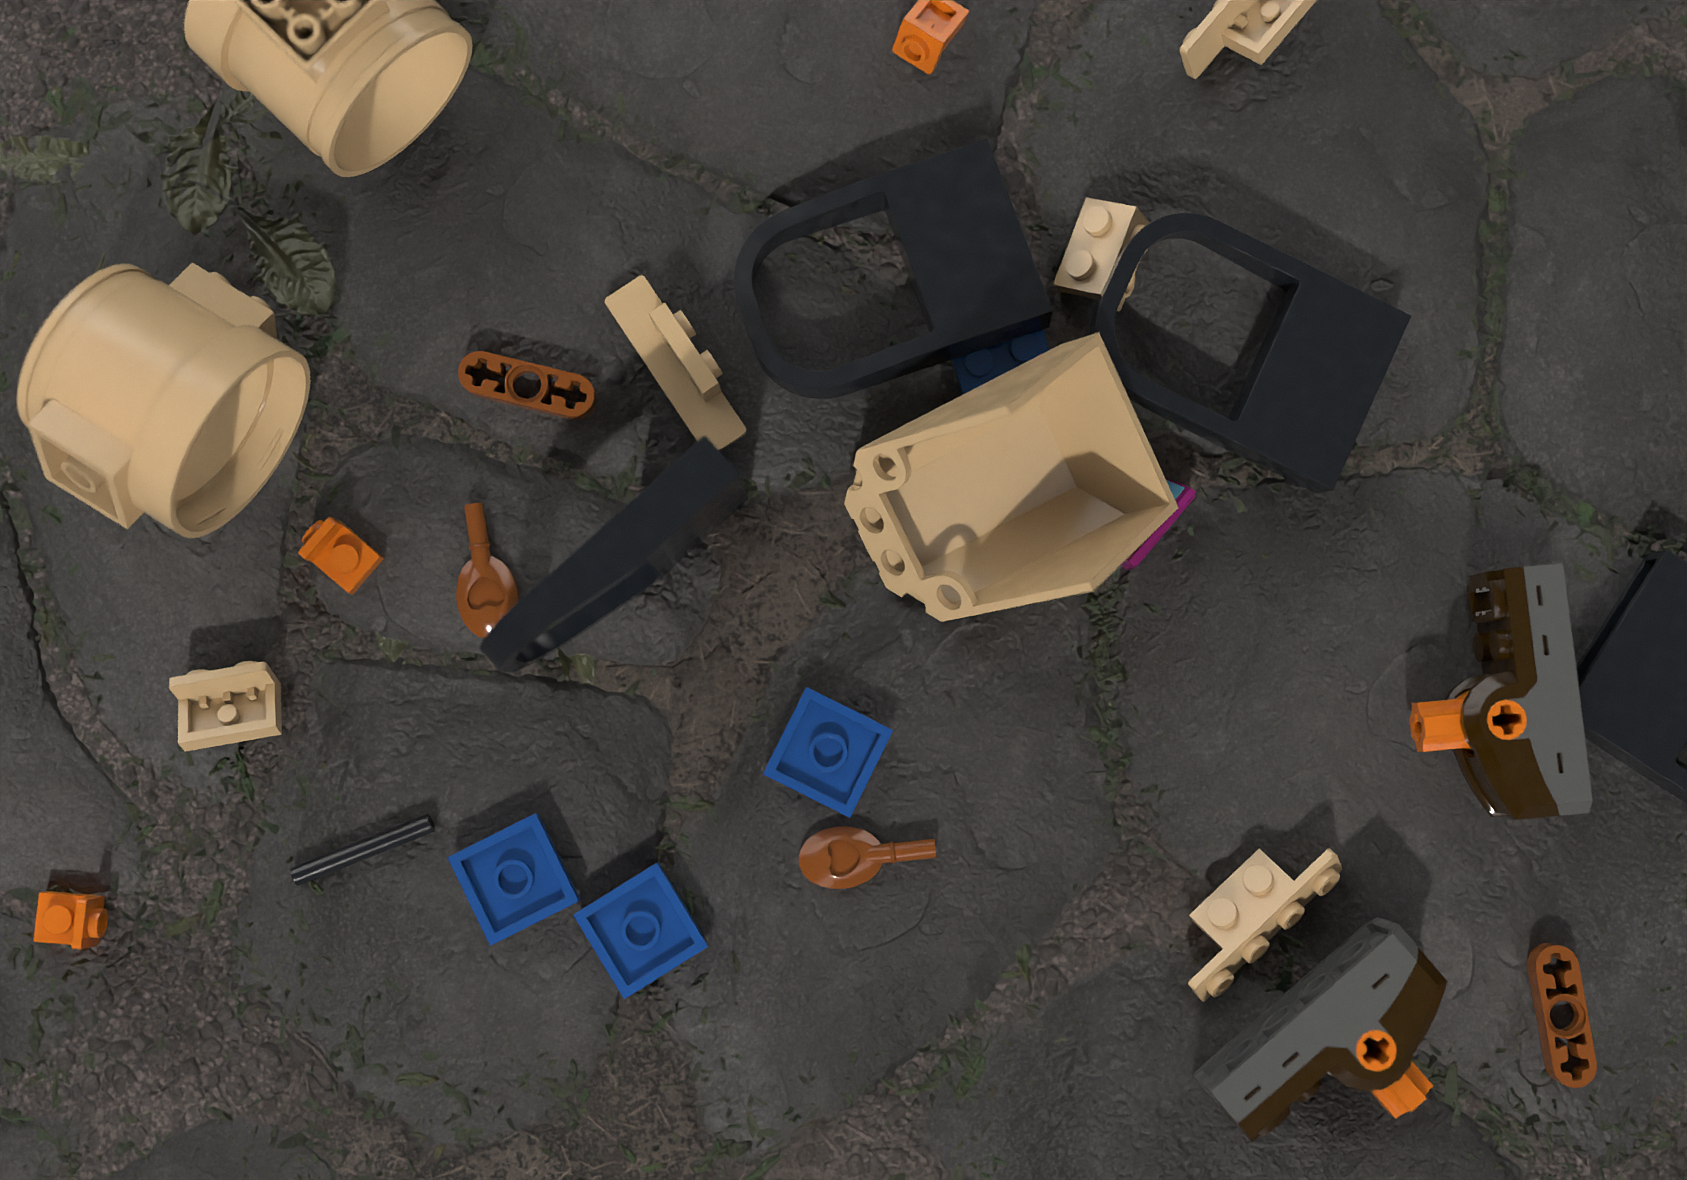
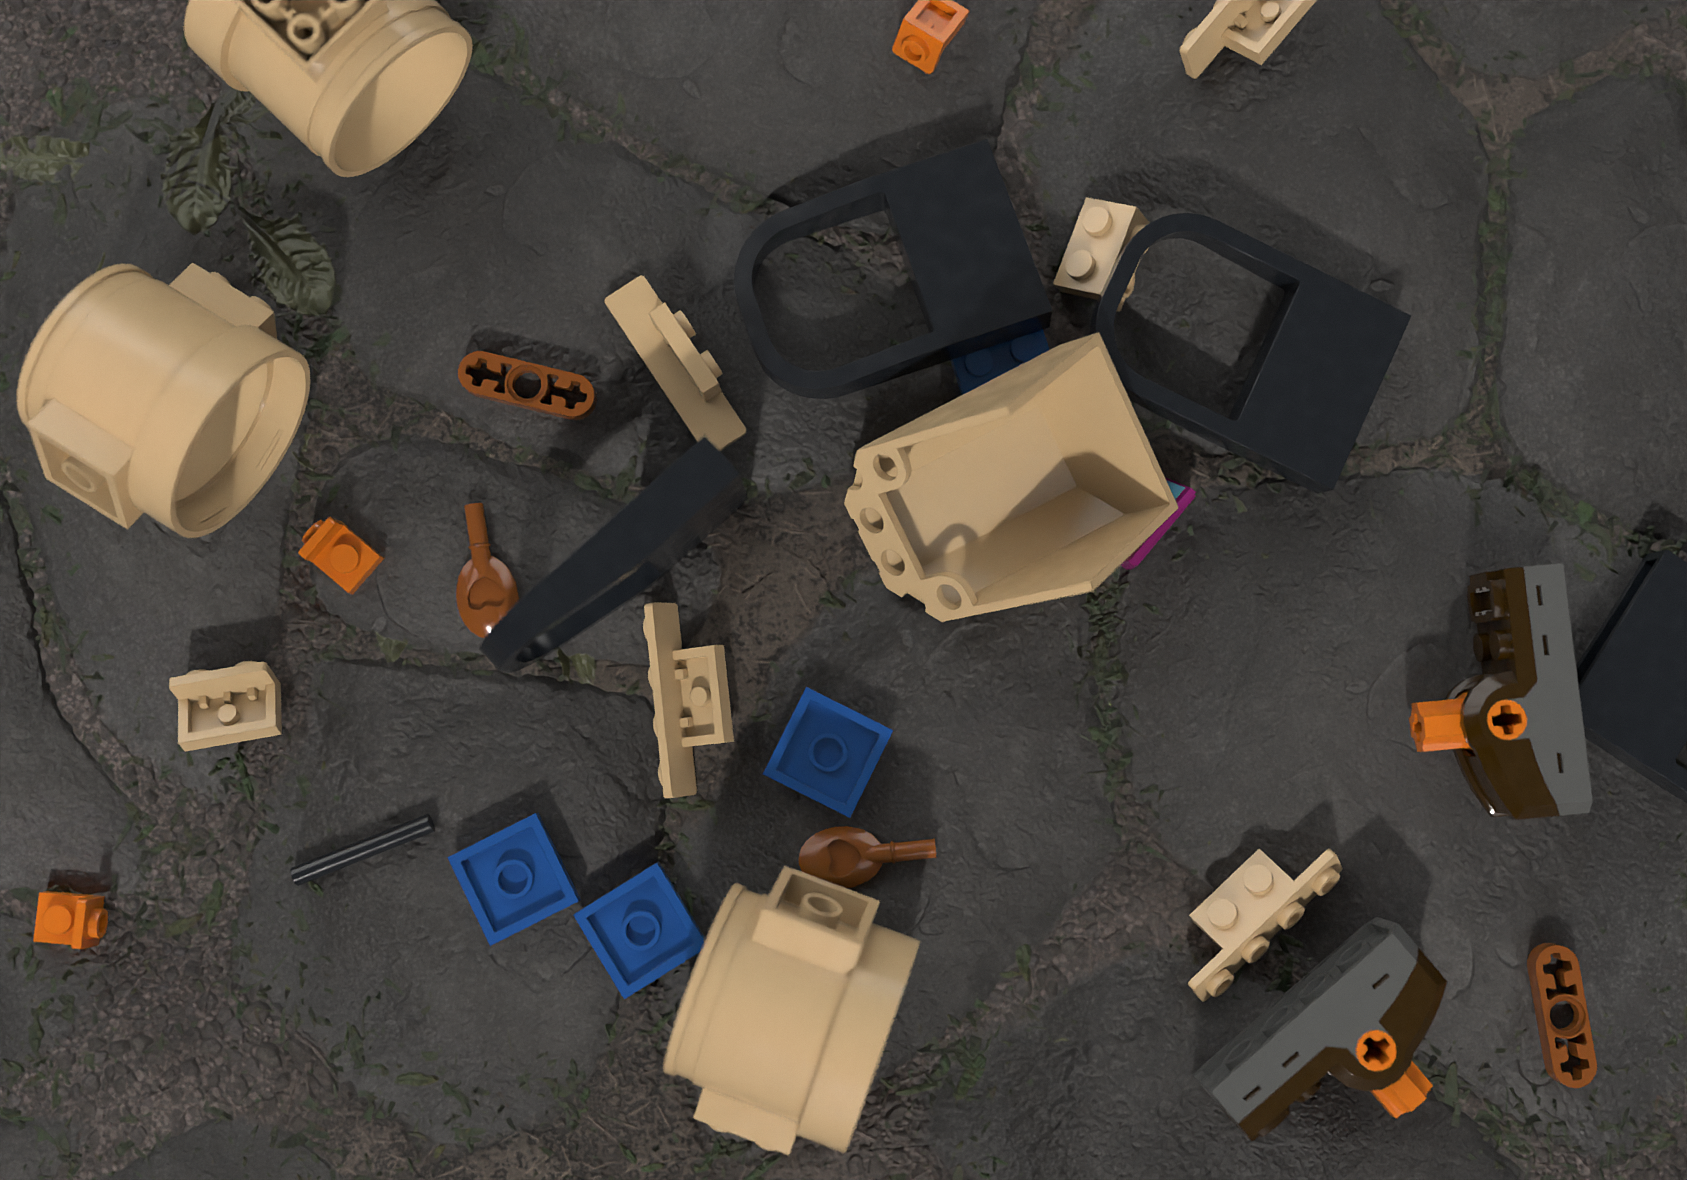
(687, 697): none -> tan bracket
(789, 1012): none -> tan cylinder

